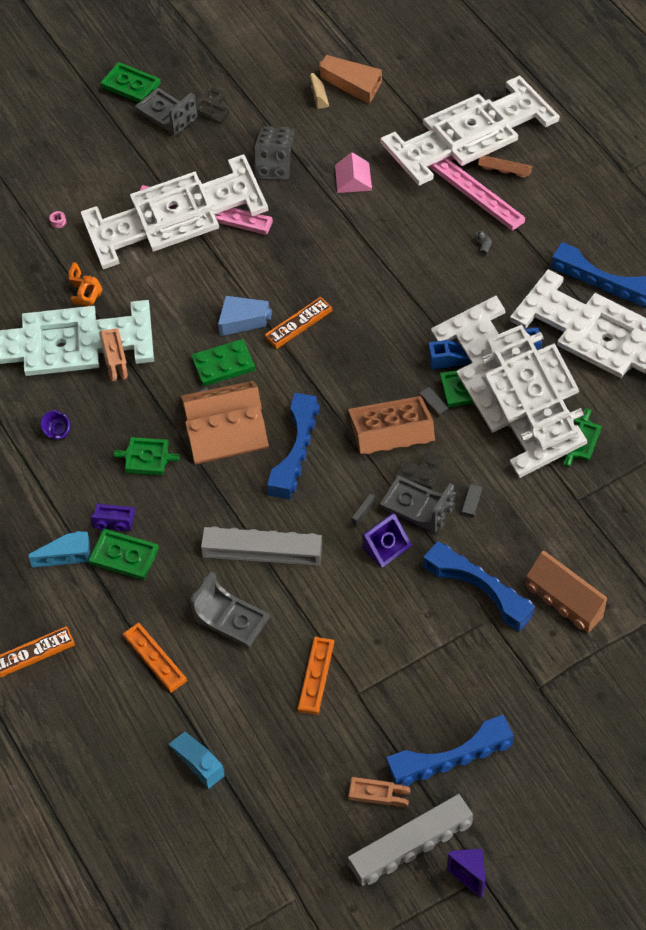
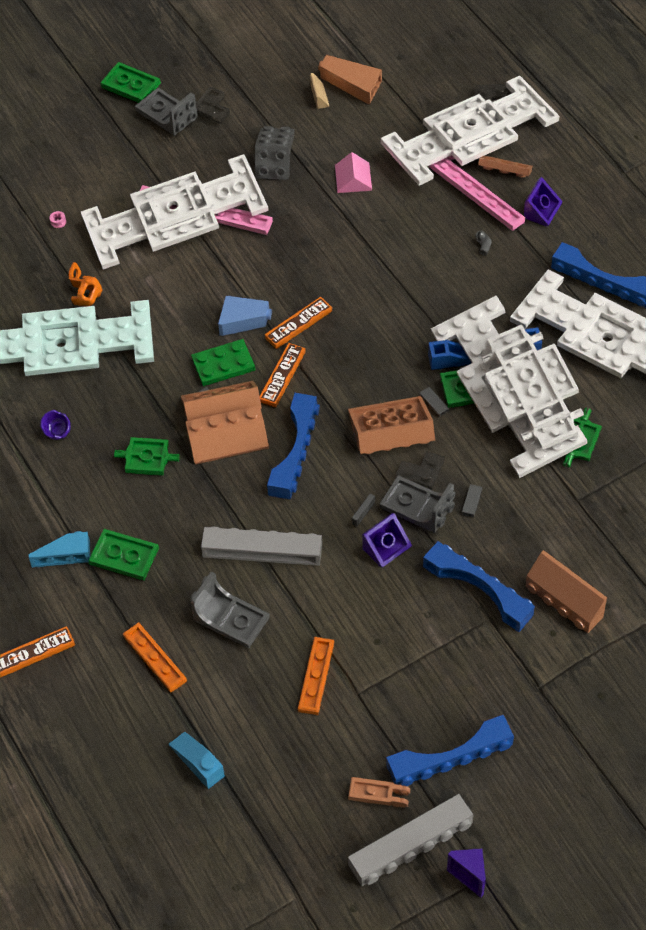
(113, 353): nougat hinge -> none
(113, 517): dark purple bracket -> none
(282, 375): none -> tile
(541, 203): none -> dark purple slope

